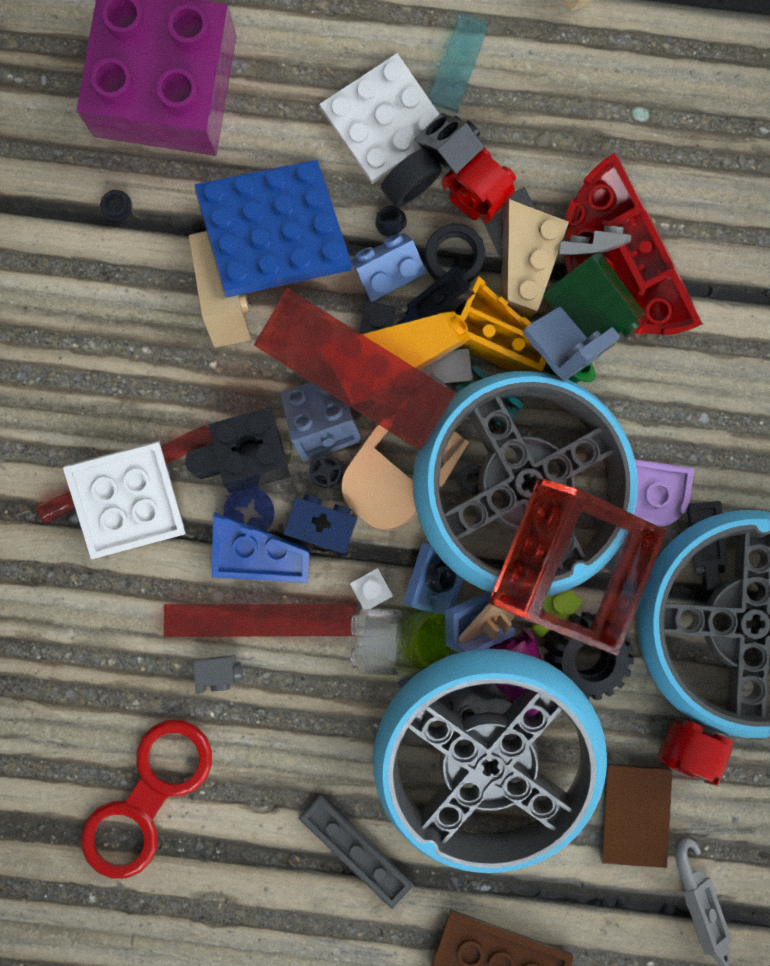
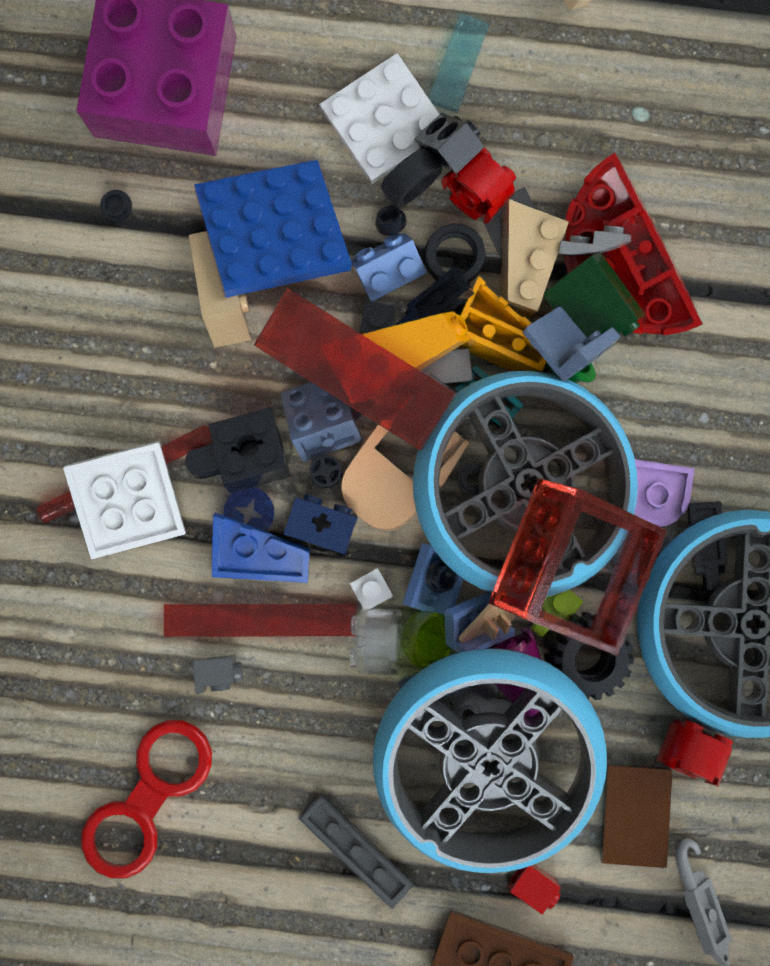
(535, 888): none -> red brick

